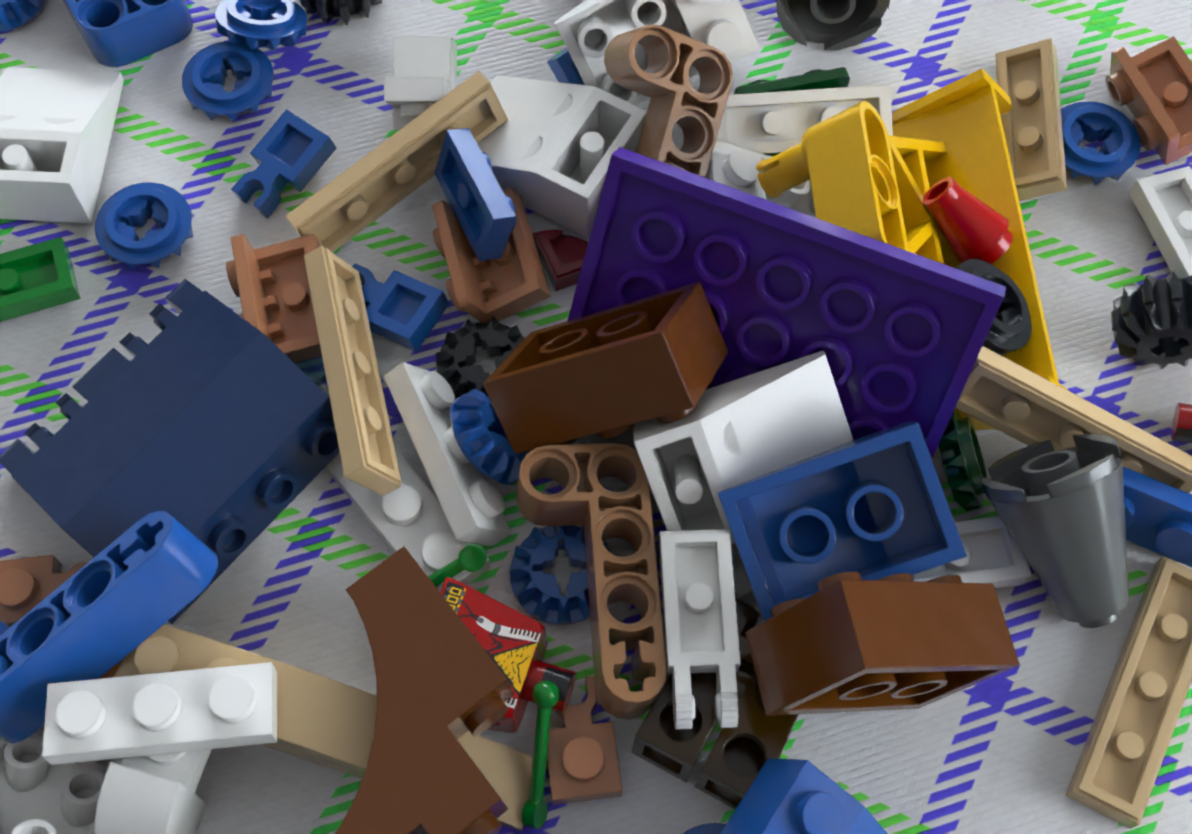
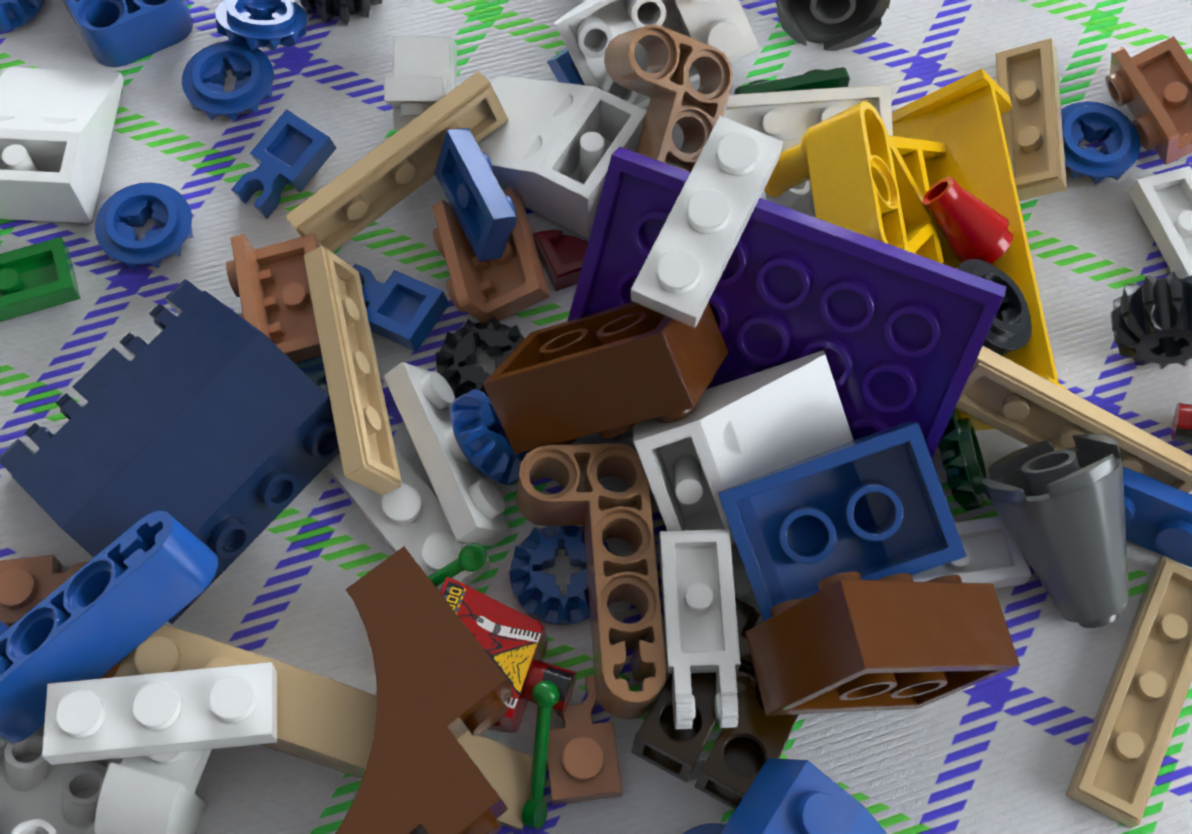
(706, 221): none -> white plate

